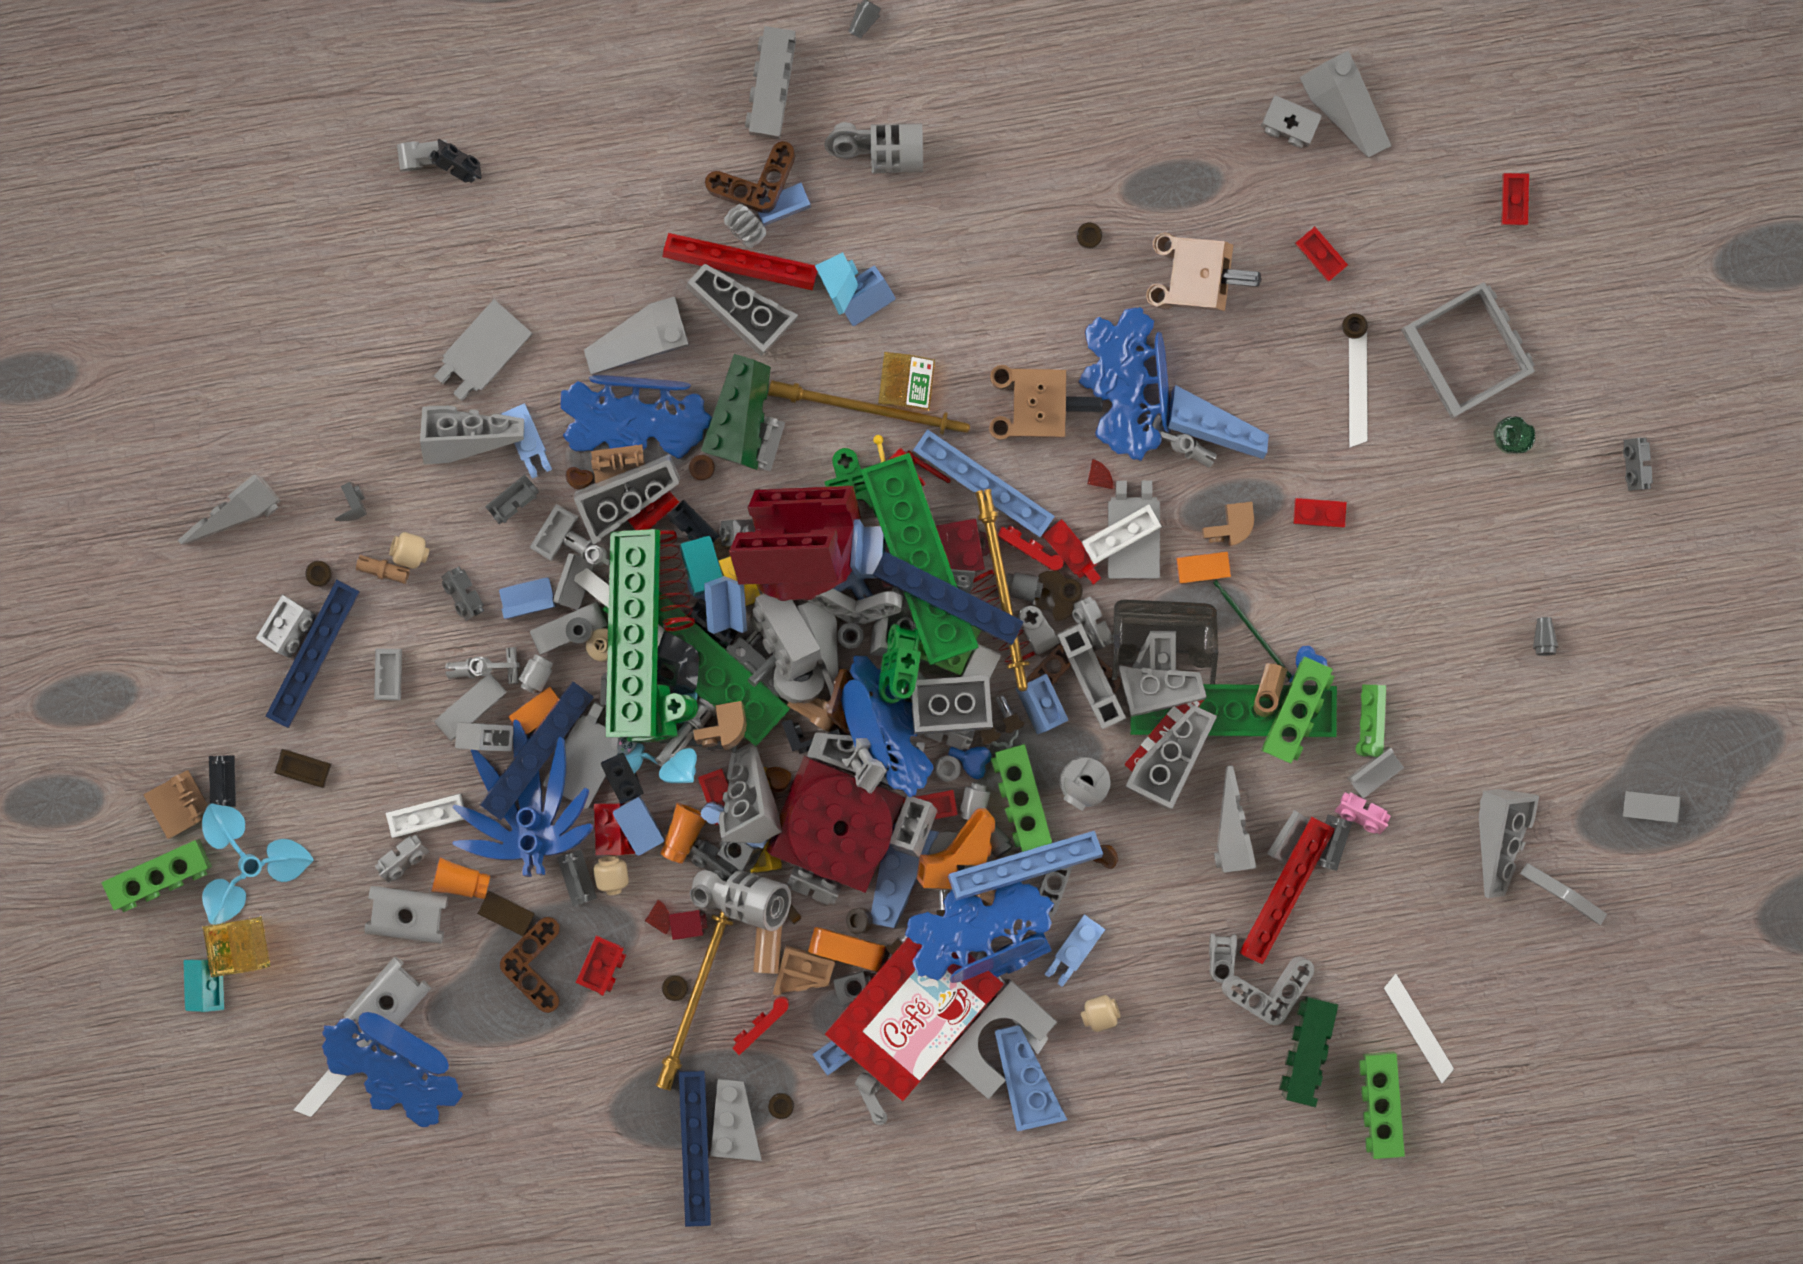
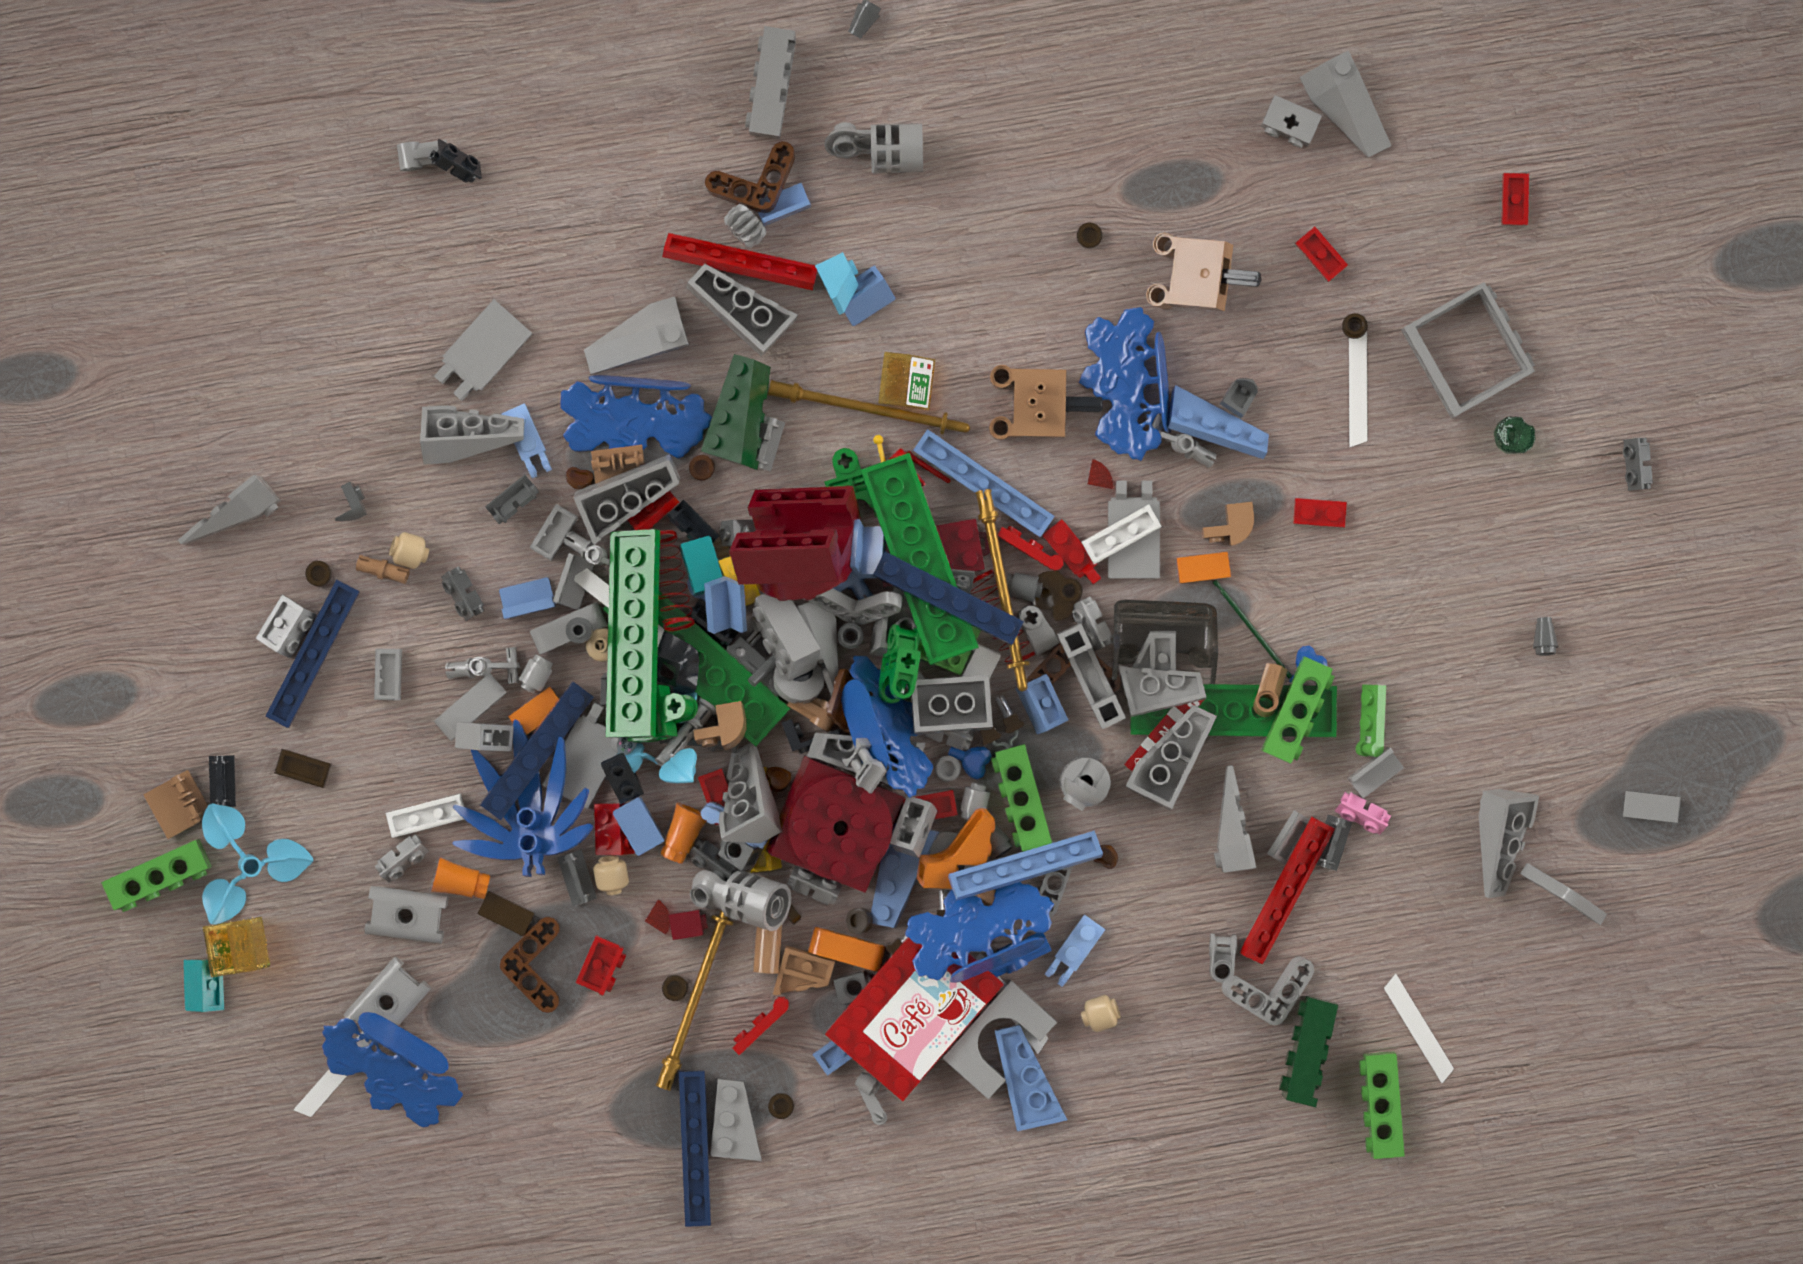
(1240, 396): none -> dark grey plate

